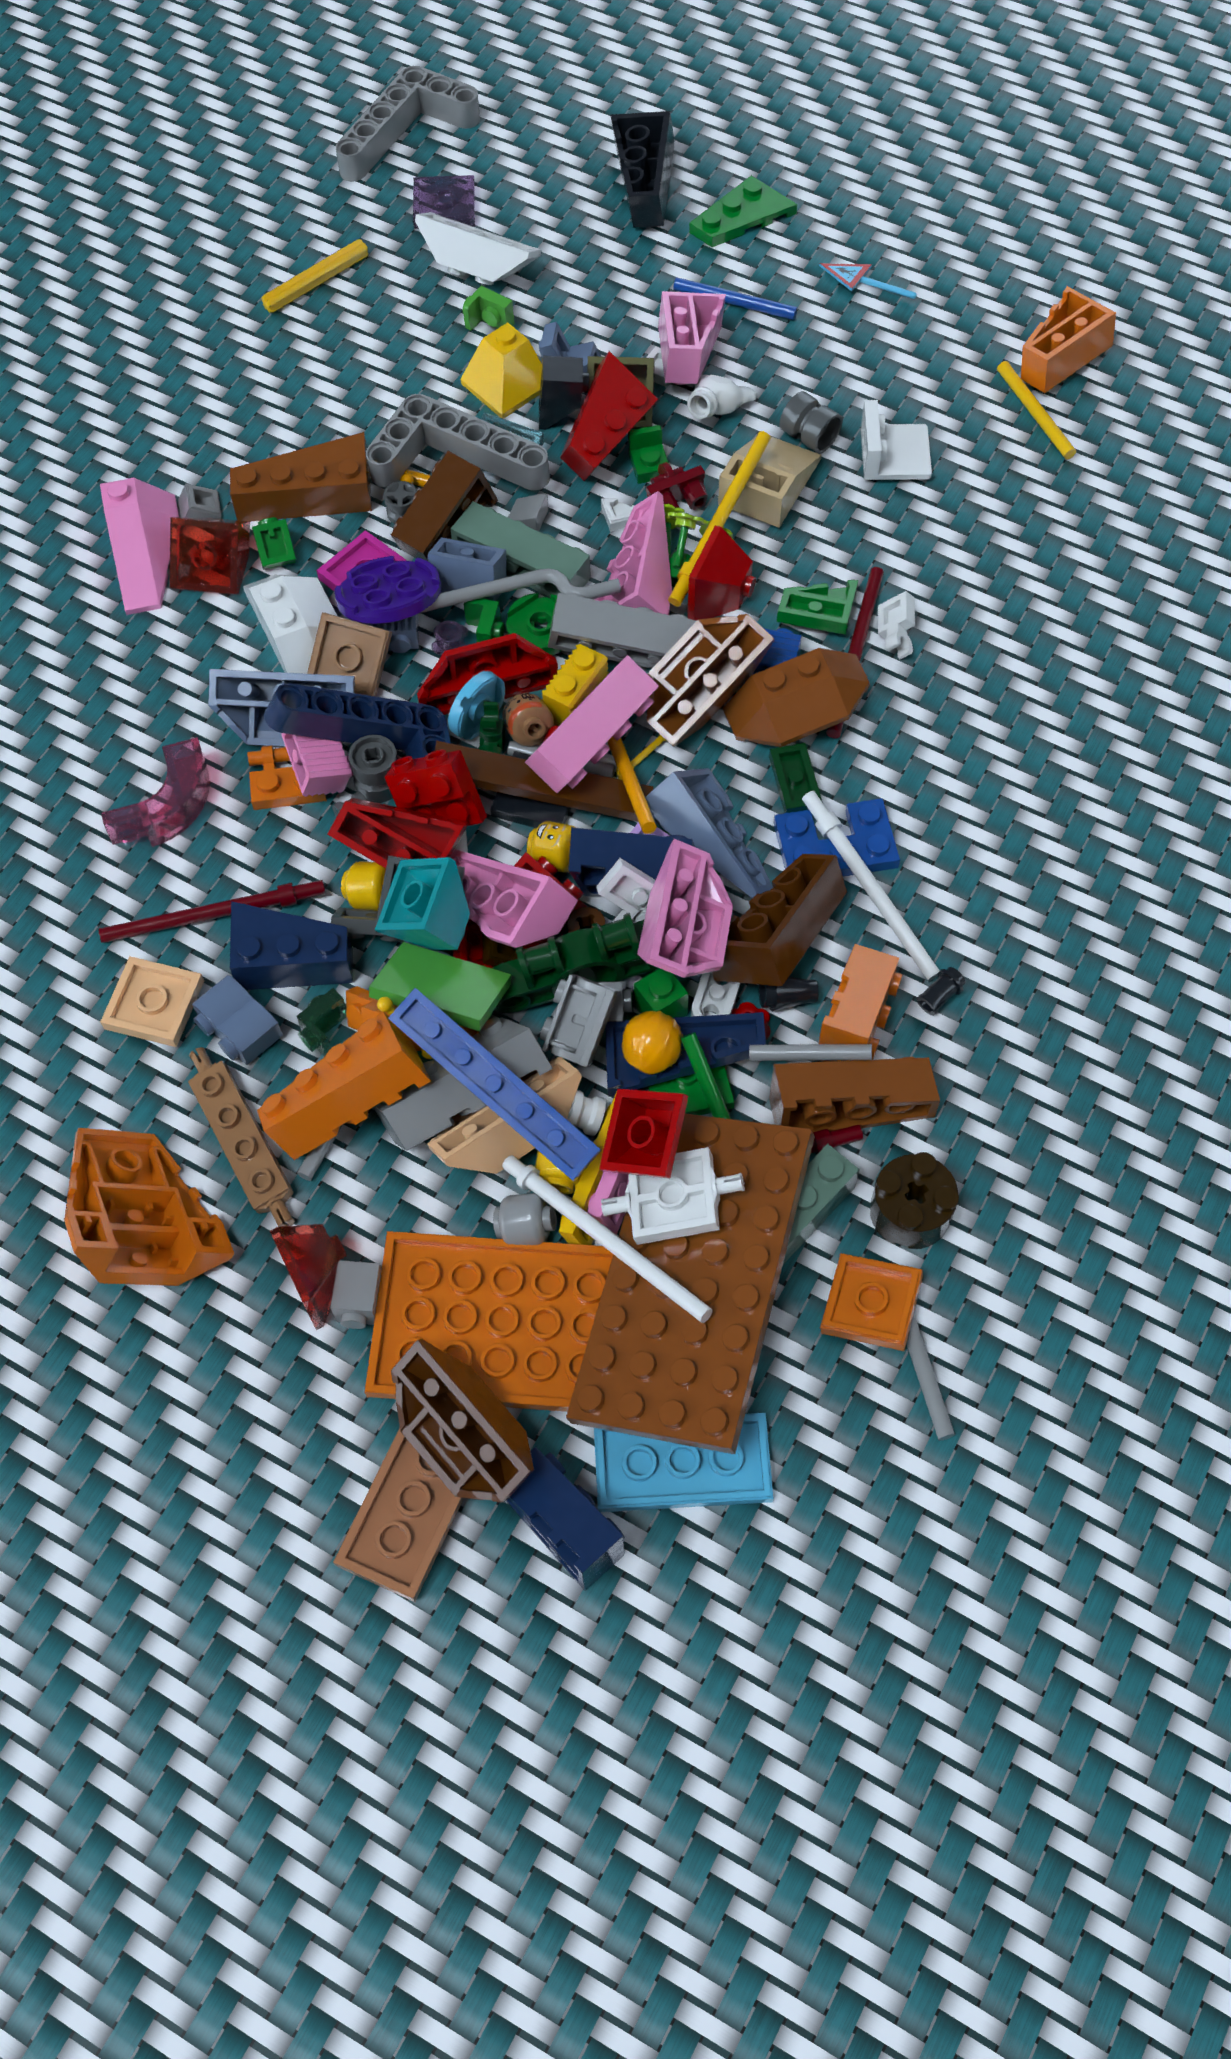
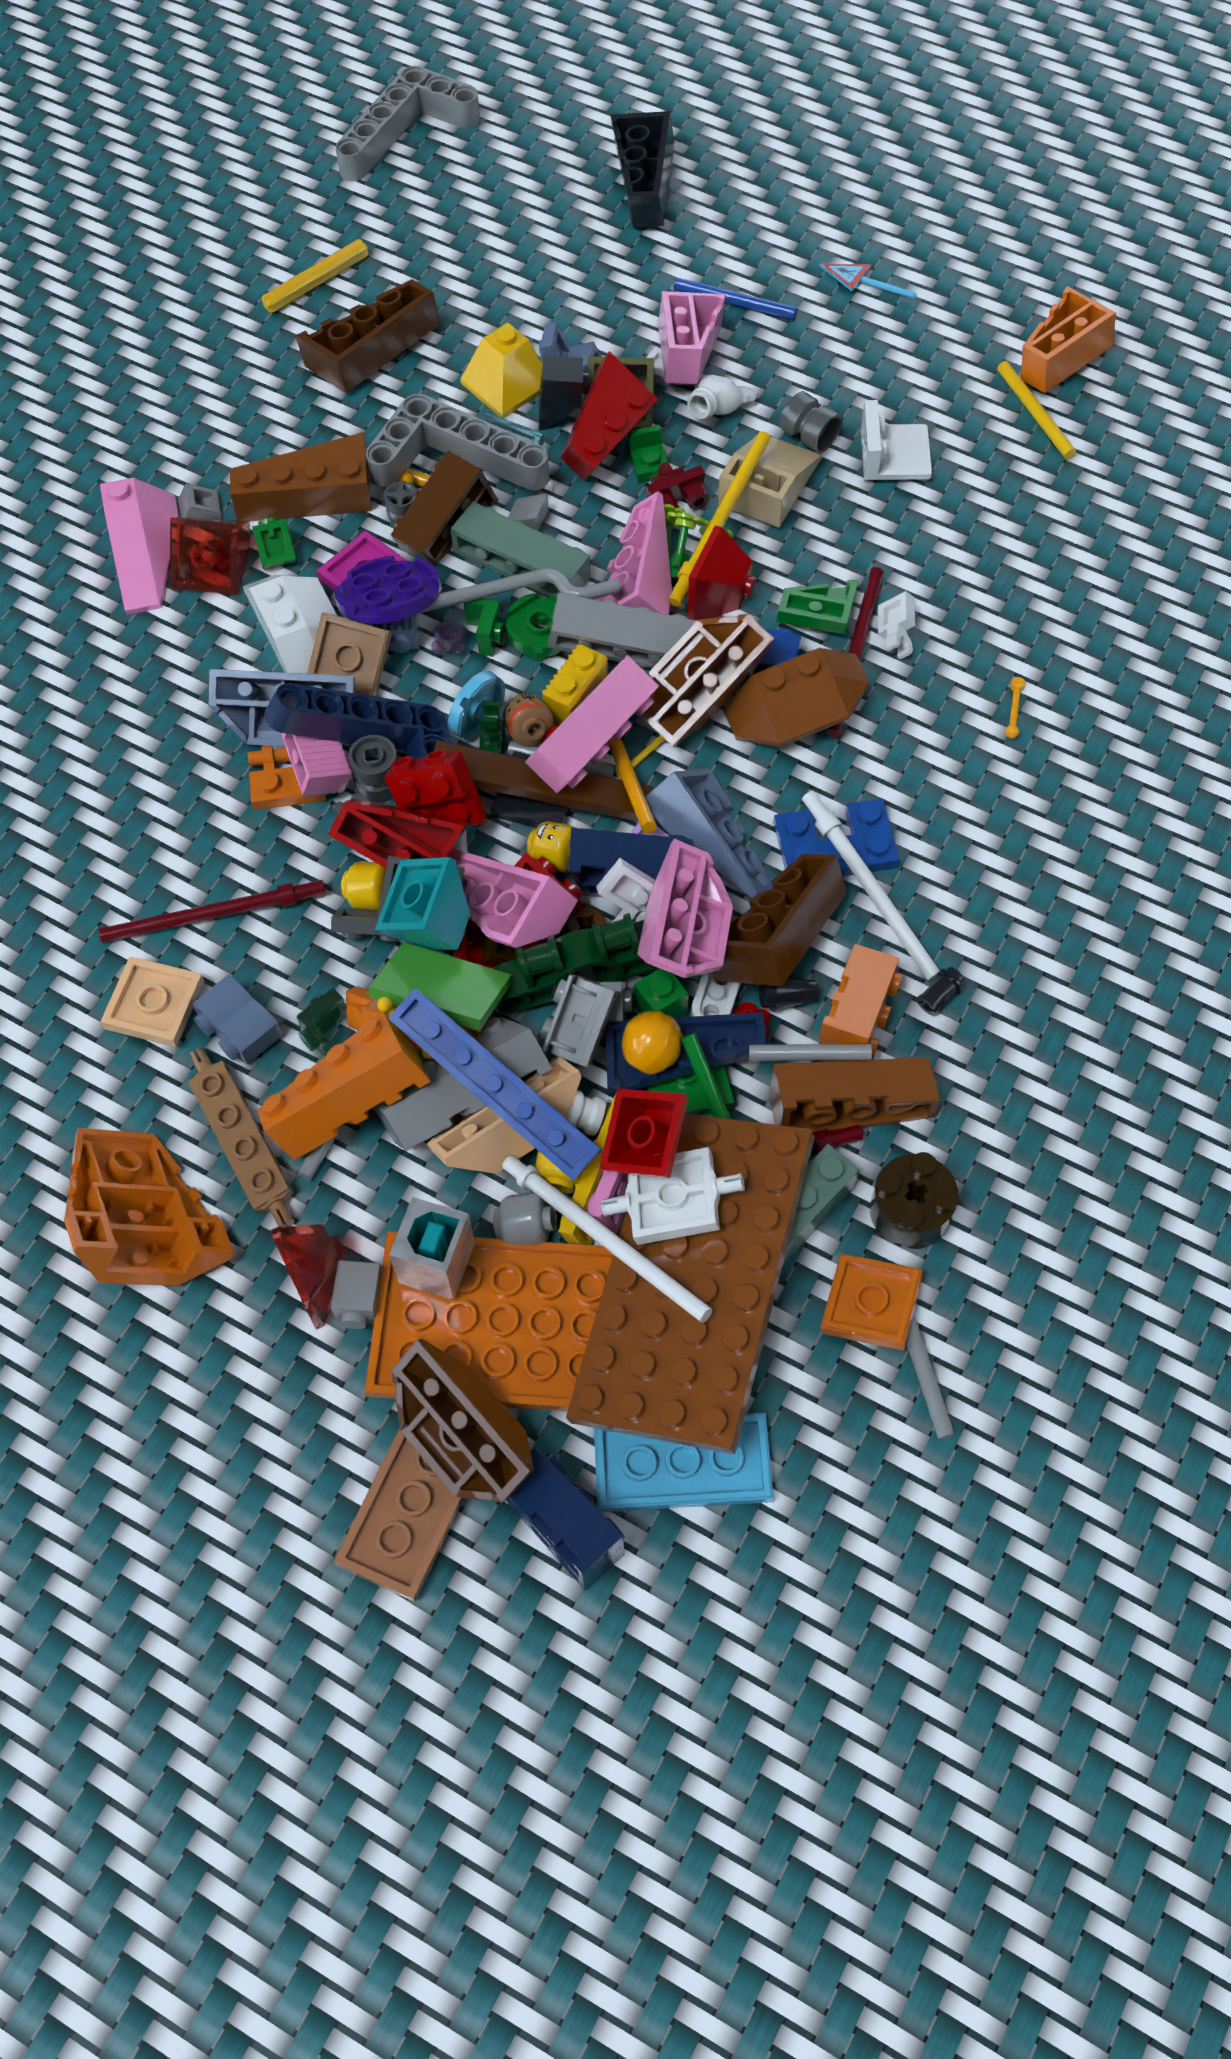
(174, 804): clear pink arch -> none
(286, 950): dark blue wedge -> none
(370, 336): none -> reddish brown wedge
(432, 1248): none -> flat silver piece
(445, 196): clear purple tile -> none
(467, 564): sand blue brick -> none
(473, 249): white wedge -> none
(488, 307): bright green bracket -> none
(510, 657): red wedge -> none
(615, 513): white tile -> none
(740, 209): green wing -> none
(793, 775): dark green plate -> none
(1017, 685): none -> light orange hinge

